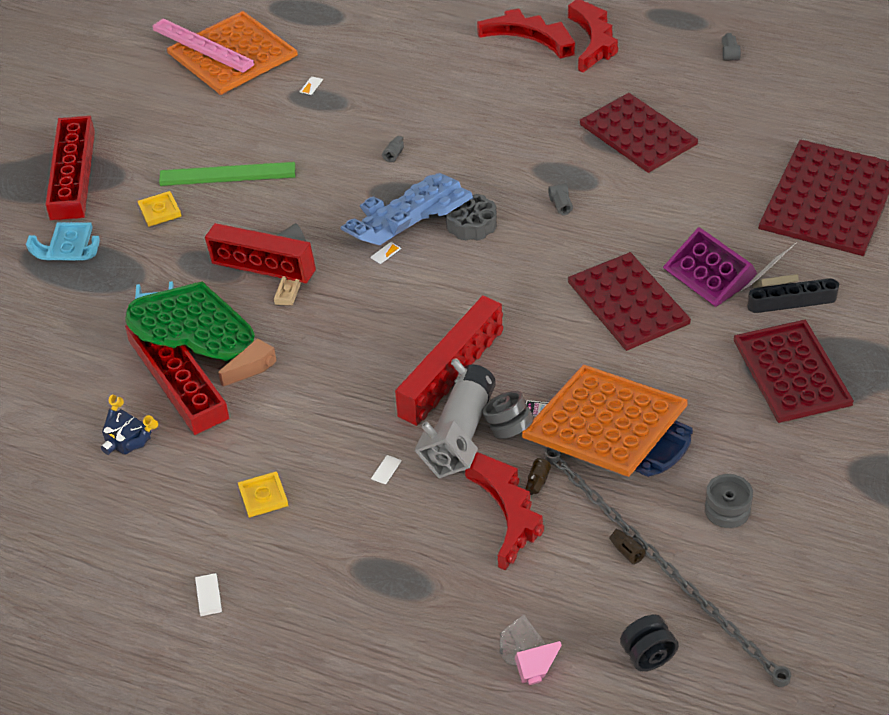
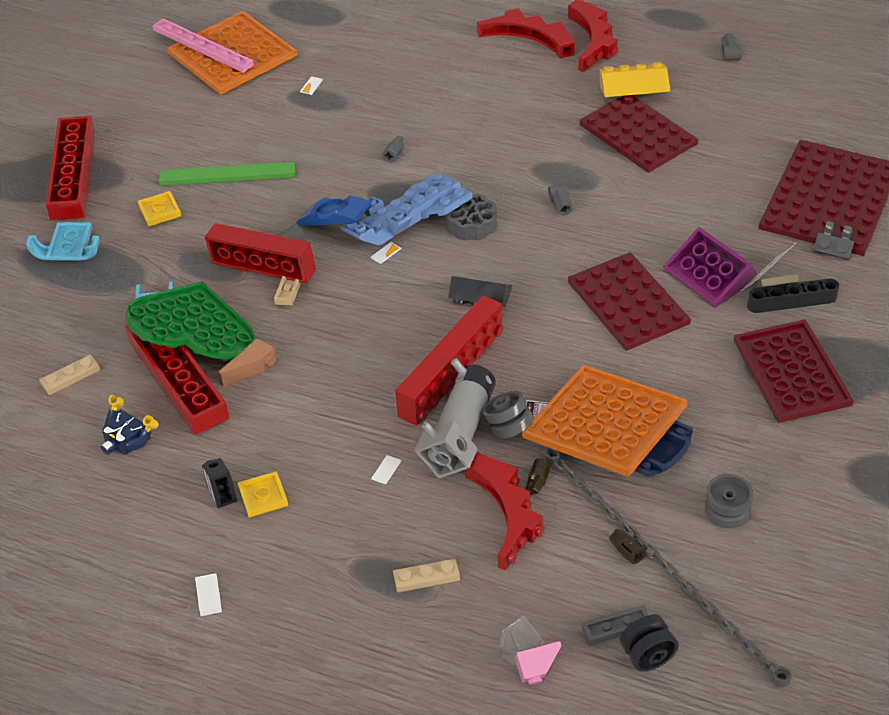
(69, 374): none -> tan plate
(218, 474): none -> black torso
(334, 211): none -> blue slope
(426, 575): none -> tan plate
(471, 290): none -> black slope
(612, 625): none -> dark grey plate
(634, 79): none -> yellow slope
(833, 245): none -> dark grey plate

